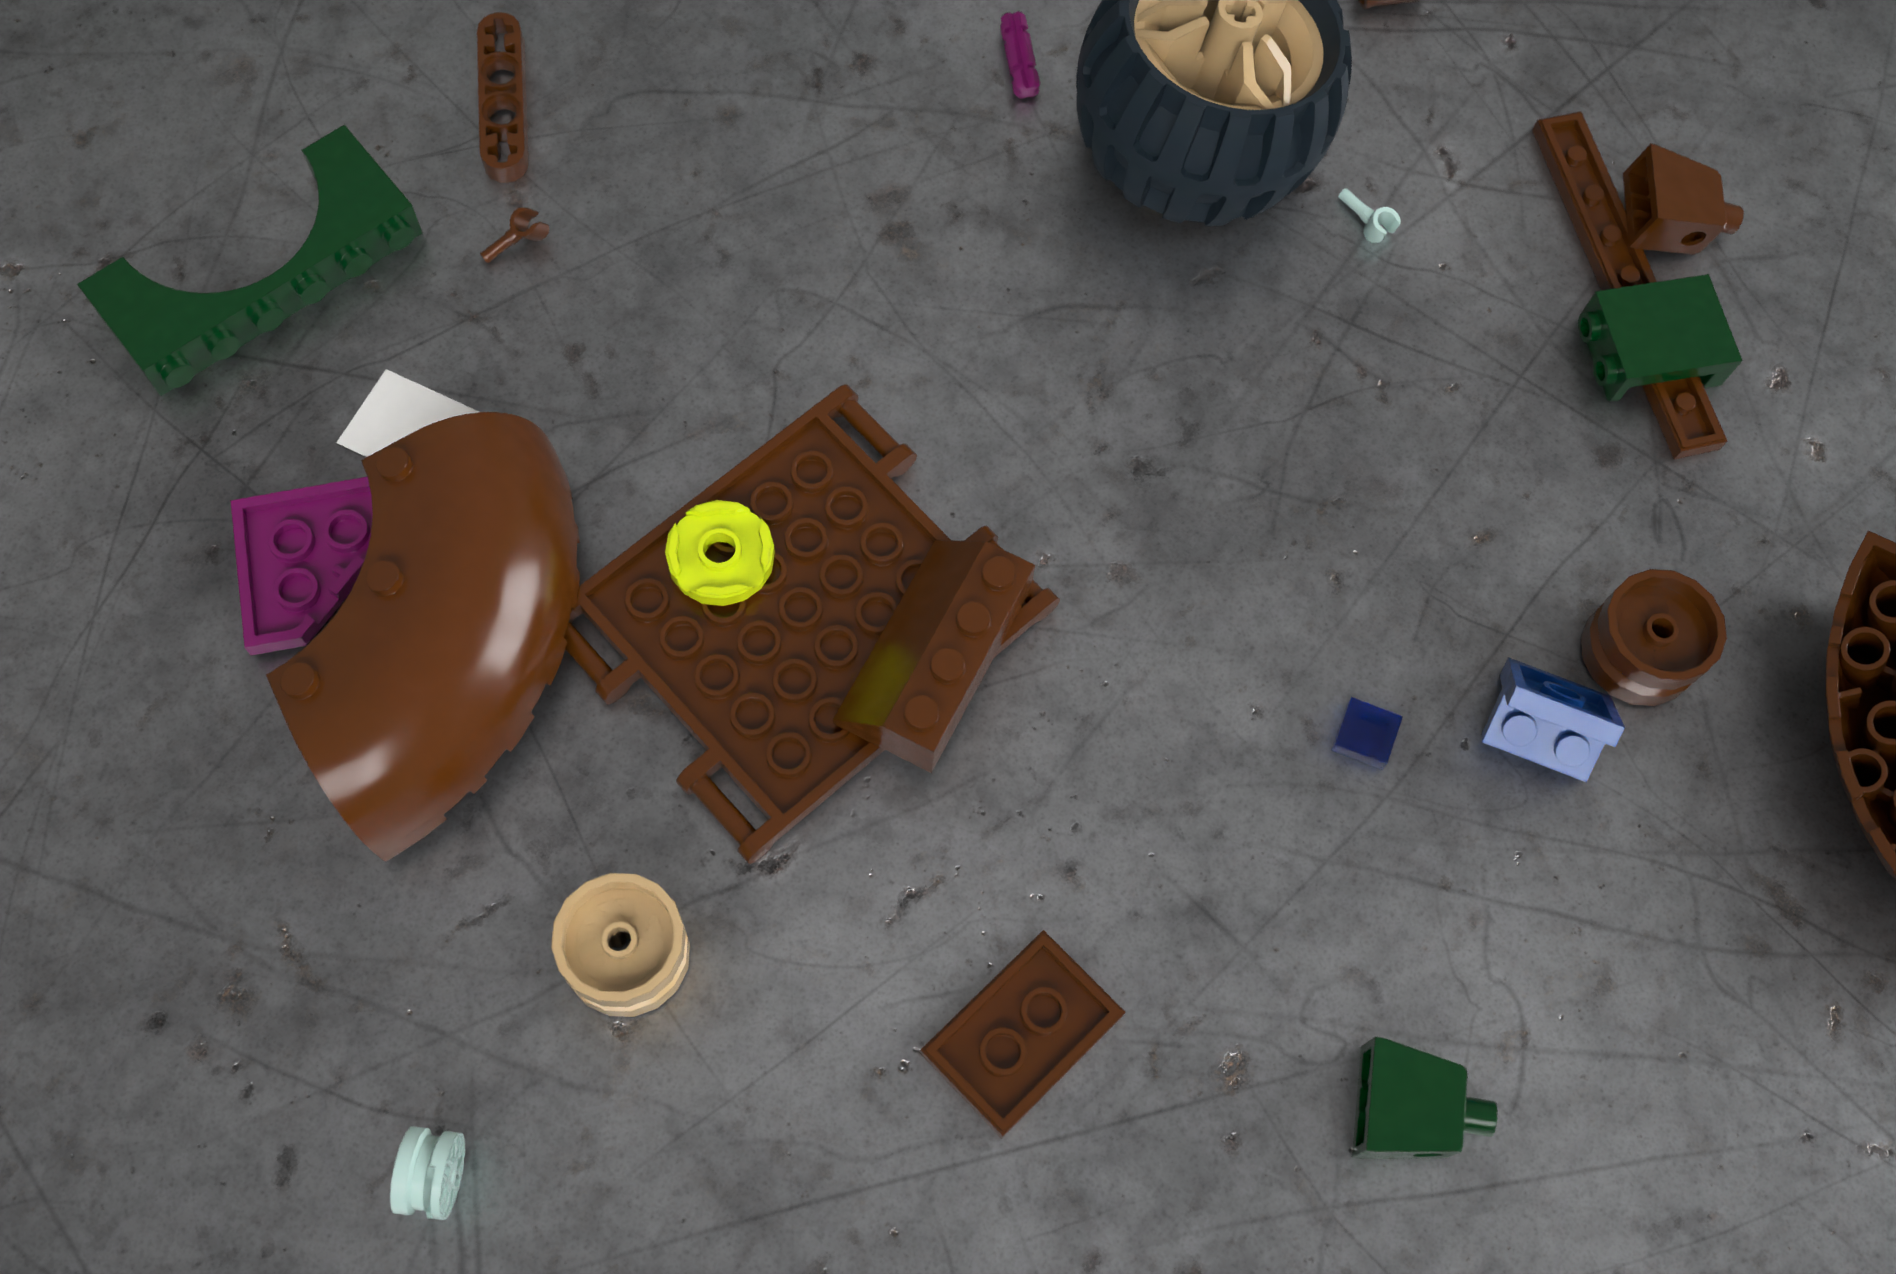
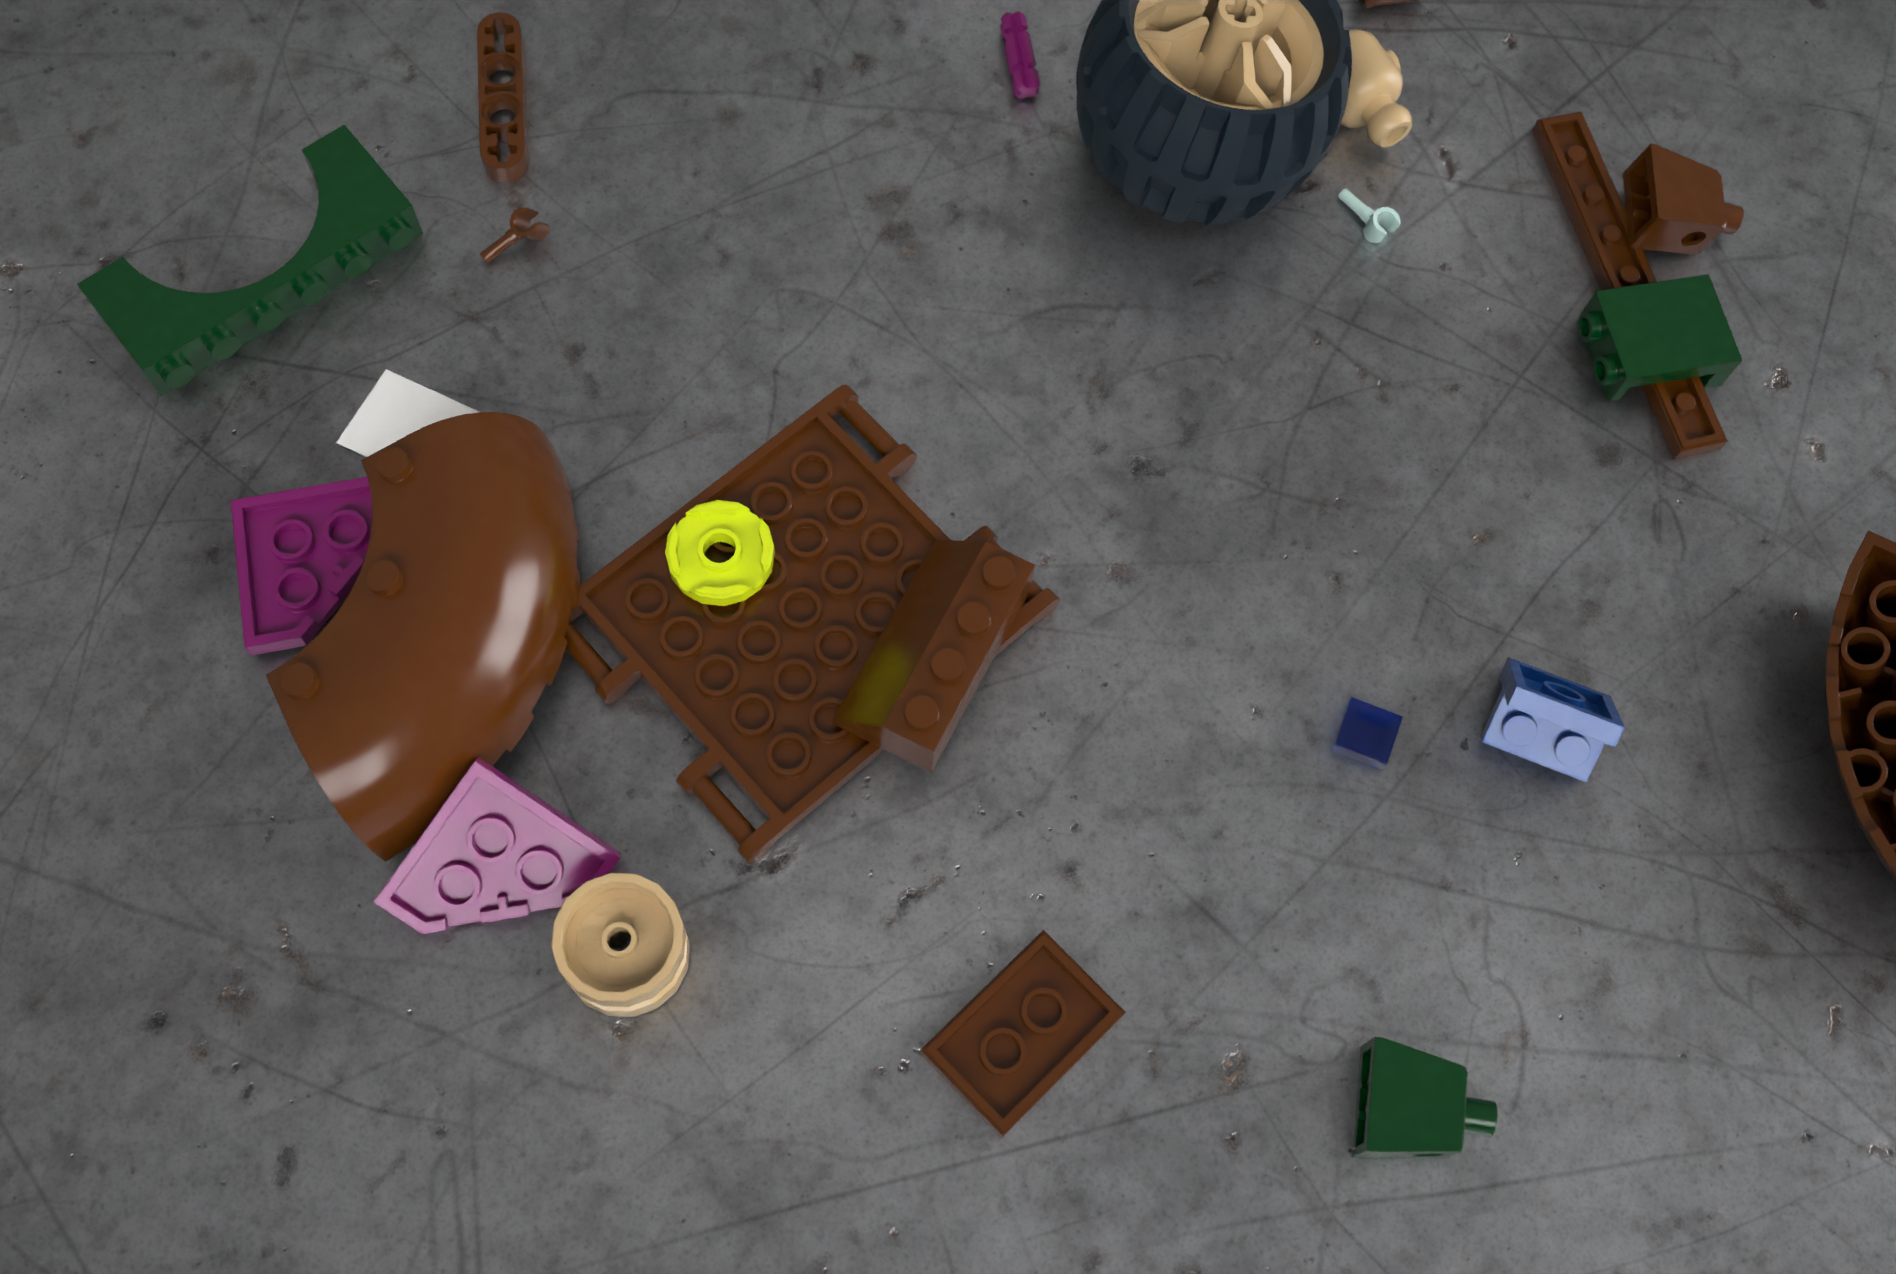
(427, 1173): light aqua wheel -> none
(492, 857): none -> plate
(1374, 92): none -> tan piece
(1653, 637): reddish brown wheel -> none

